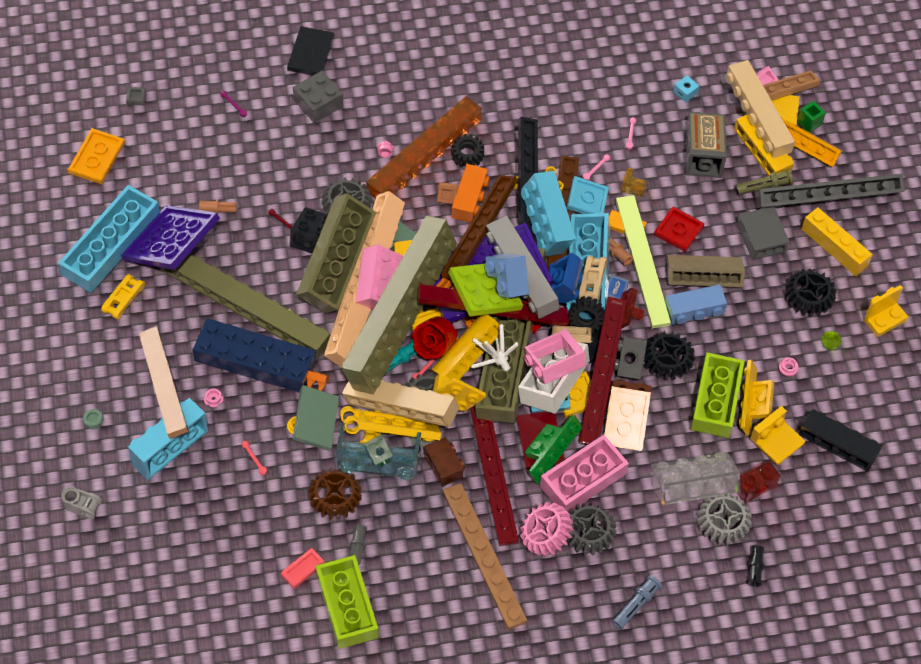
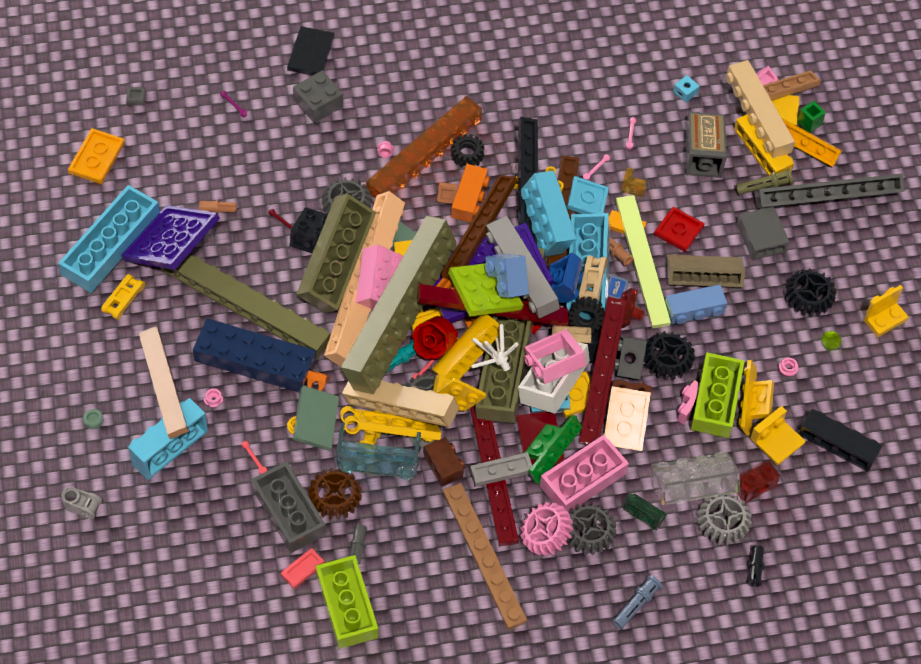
(288, 507): none -> dark grey brick
(372, 445): brick -> none
(501, 469): none -> light grey plate
(644, 511): none -> clear green bracket
(689, 396): none -> bright pink slope
(836, 241): yellow brick -> none

